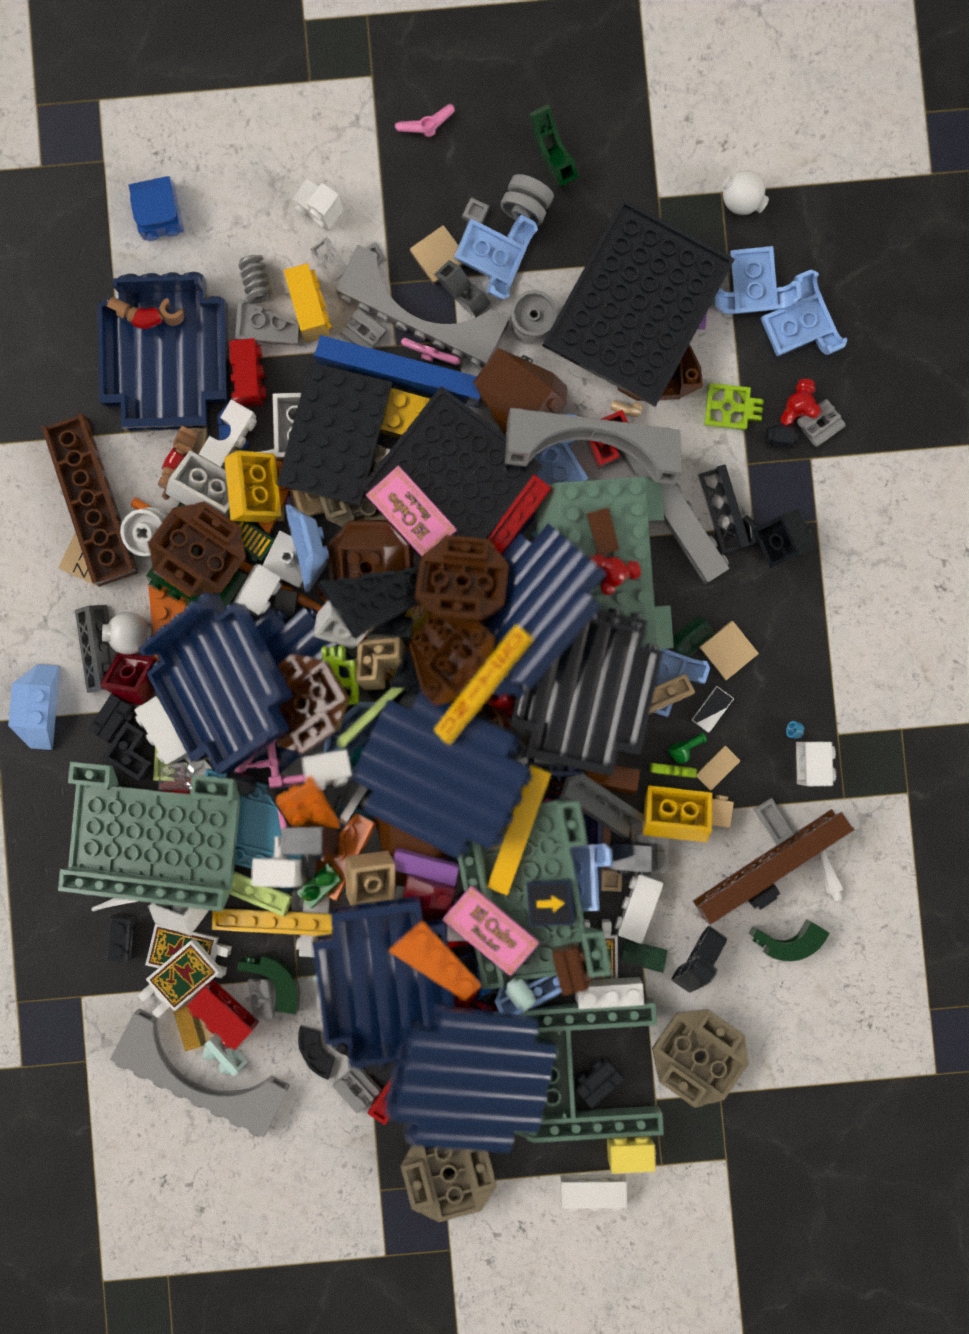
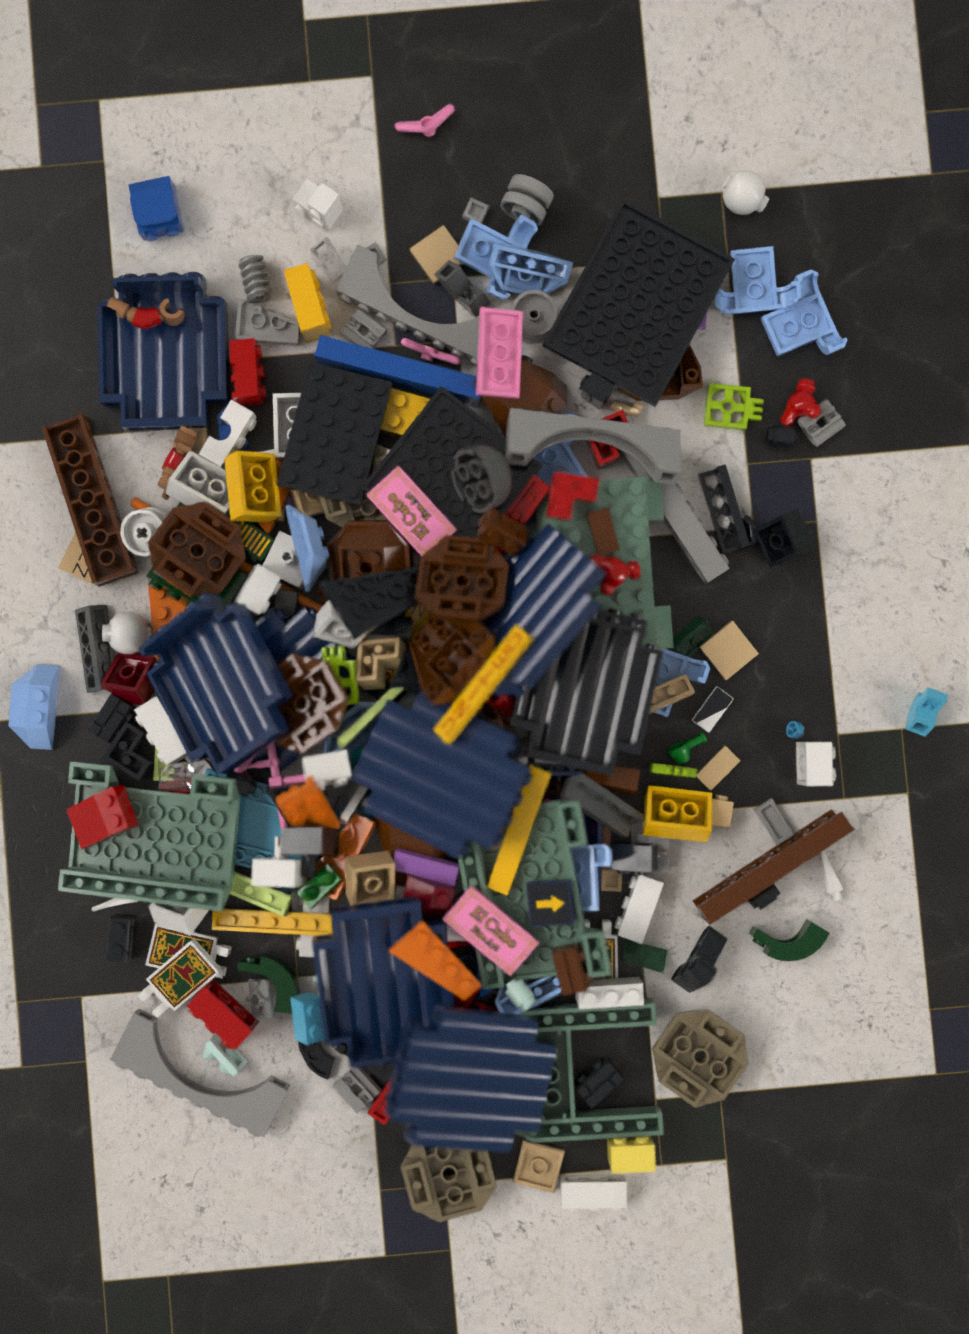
(102, 816): none -> red slope
(189, 1029): clear yellow tile -> none
(307, 1018): none -> medium azure brick
(491, 472): none -> dark grey cylinder
(499, 353): none -> bright pink tile
(502, 531): none -> reddish brown brick
(525, 269): none -> light blue wedge
(538, 1165): none -> tan tile
(555, 156): dark green arch -> none
(565, 490): none -> red brick
(595, 390): none -> black brick
(924, 710): none -> medium azure brick

